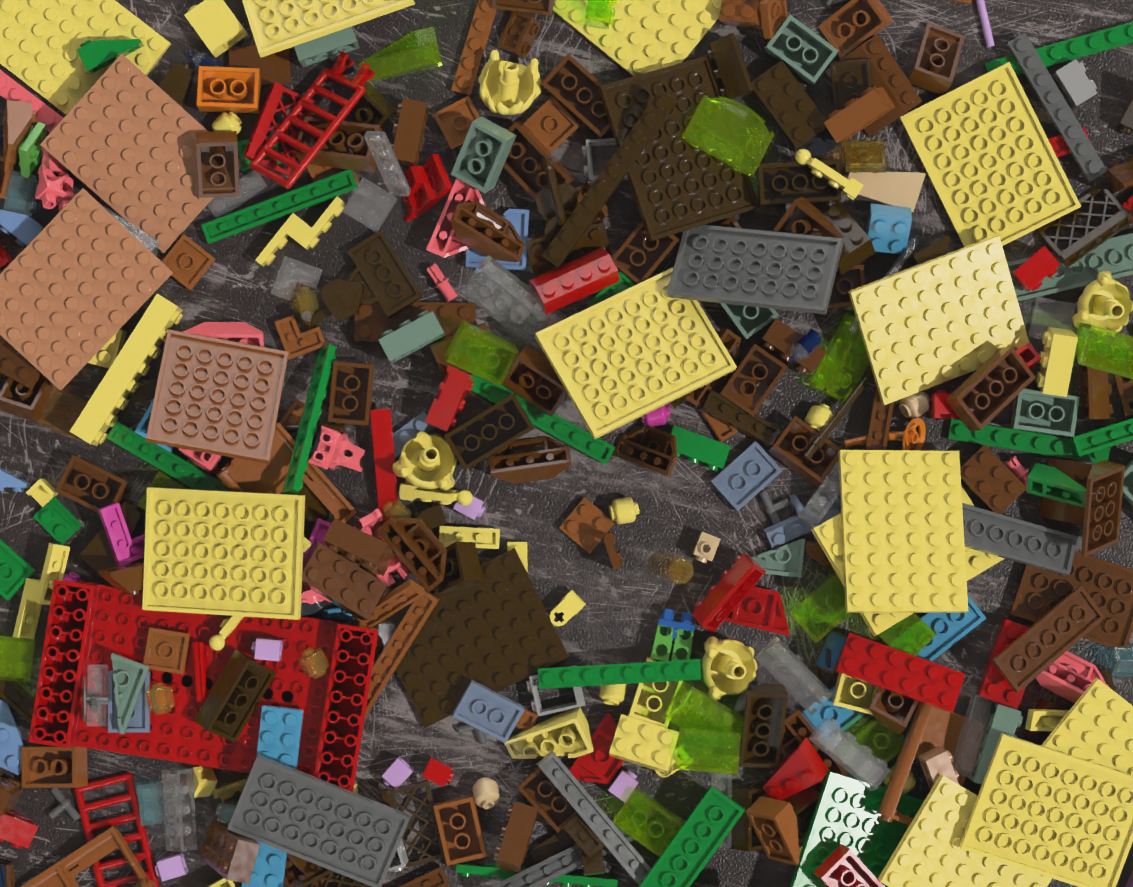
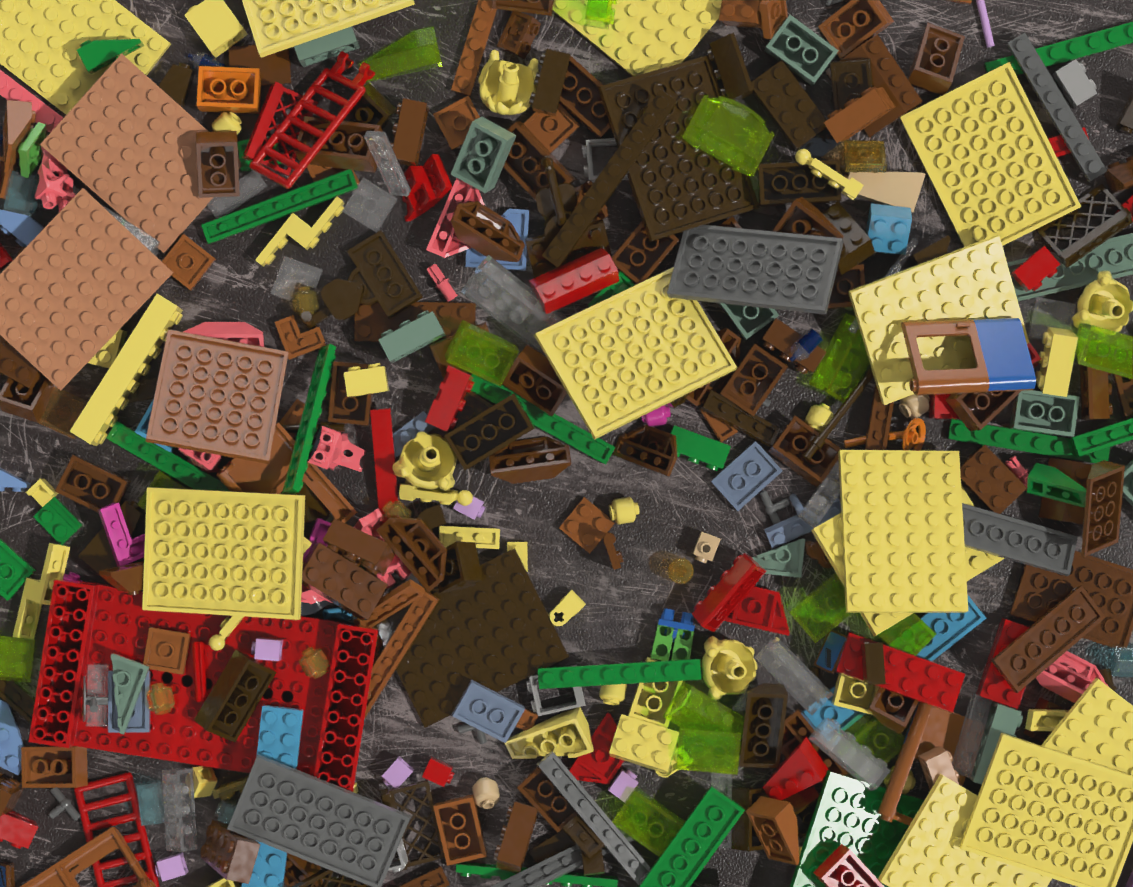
(366, 381): none -> light yellow brick
(550, 81): none -> dark brown brick
(873, 663): none -> dark brown panel
(998, 352): none -> piece

